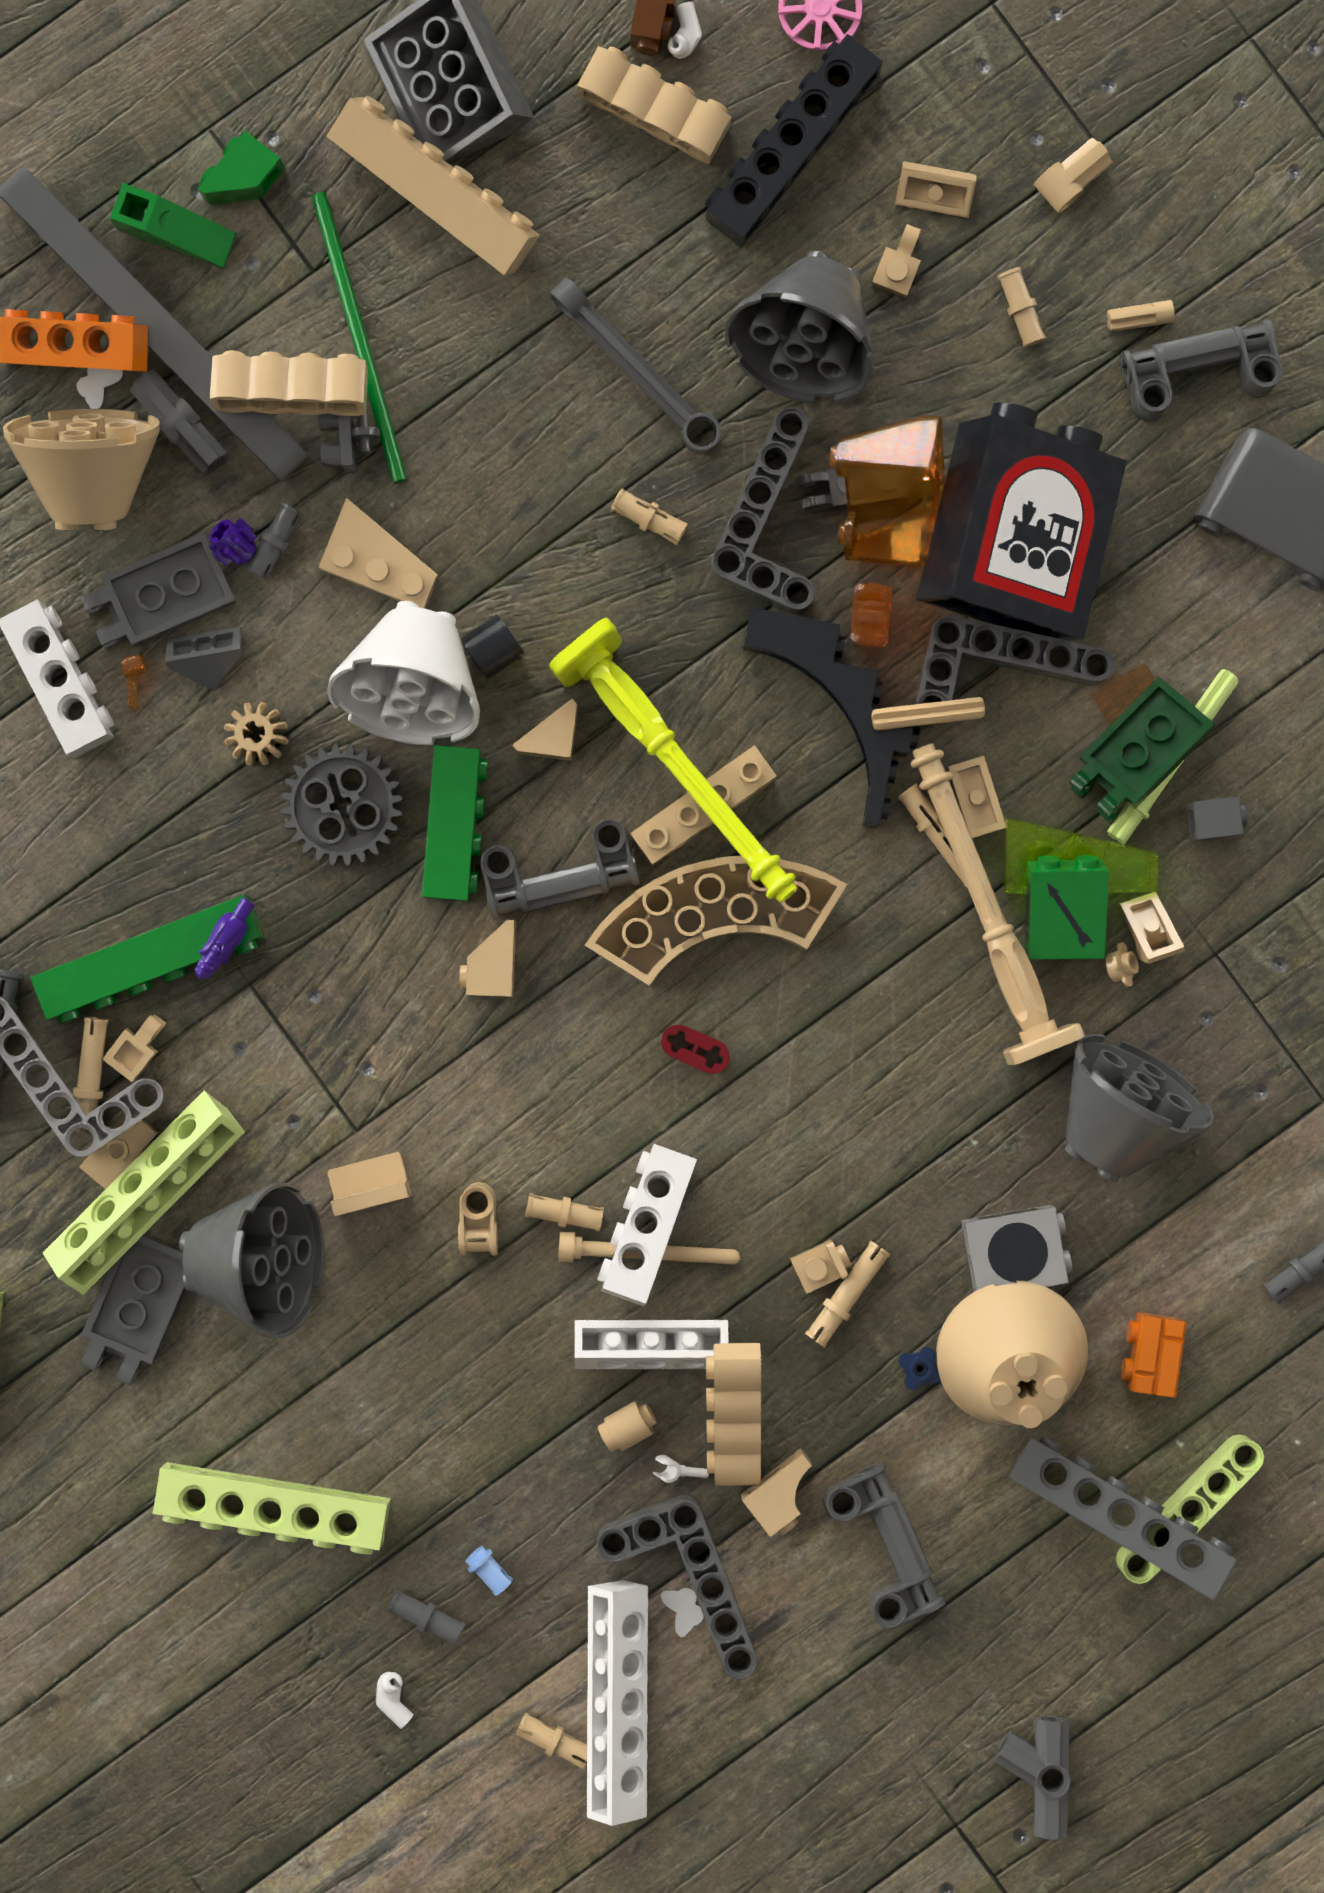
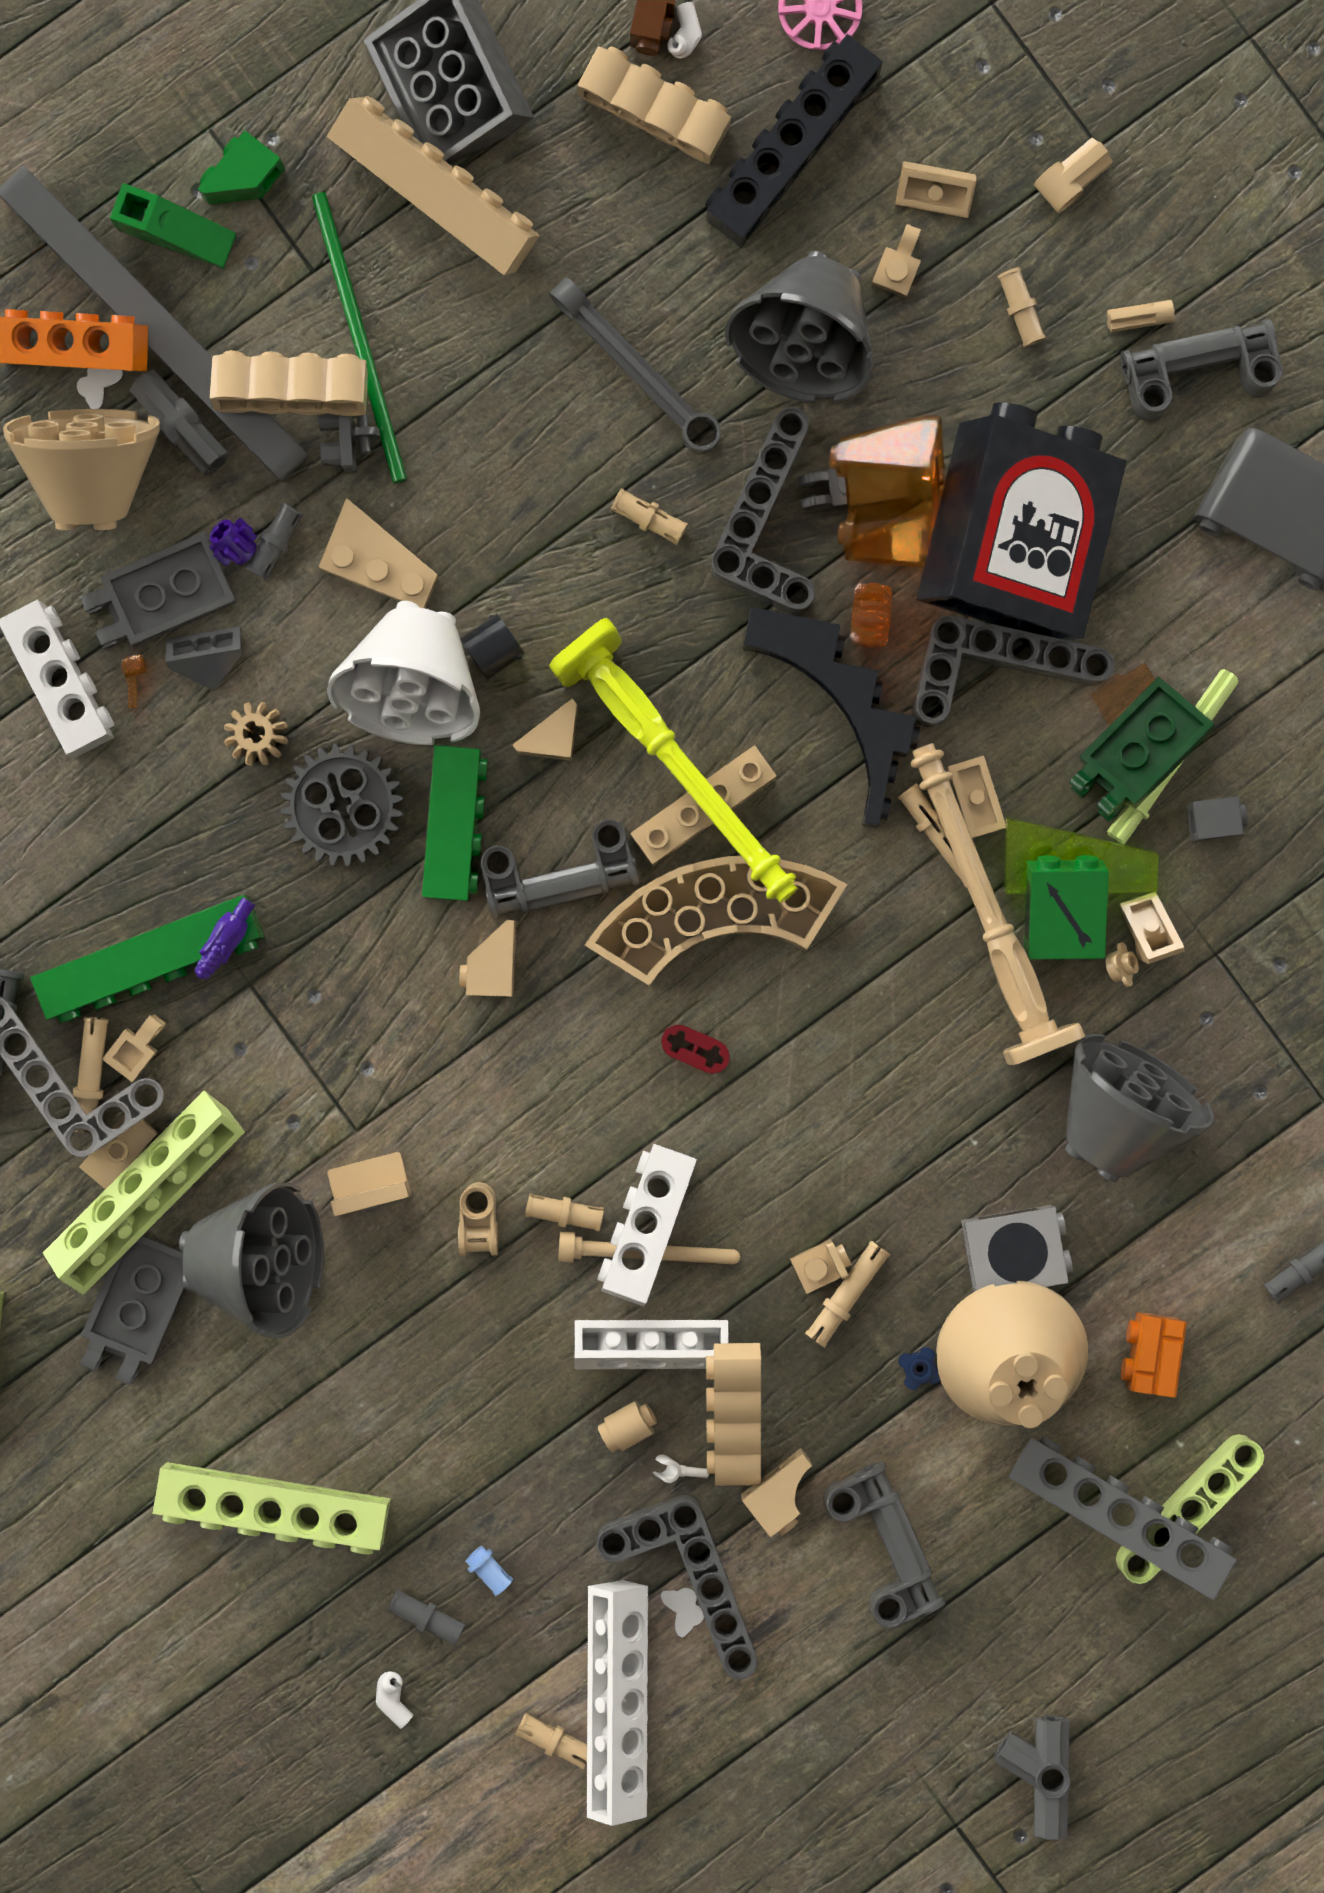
(928, 713): tan axle -> none

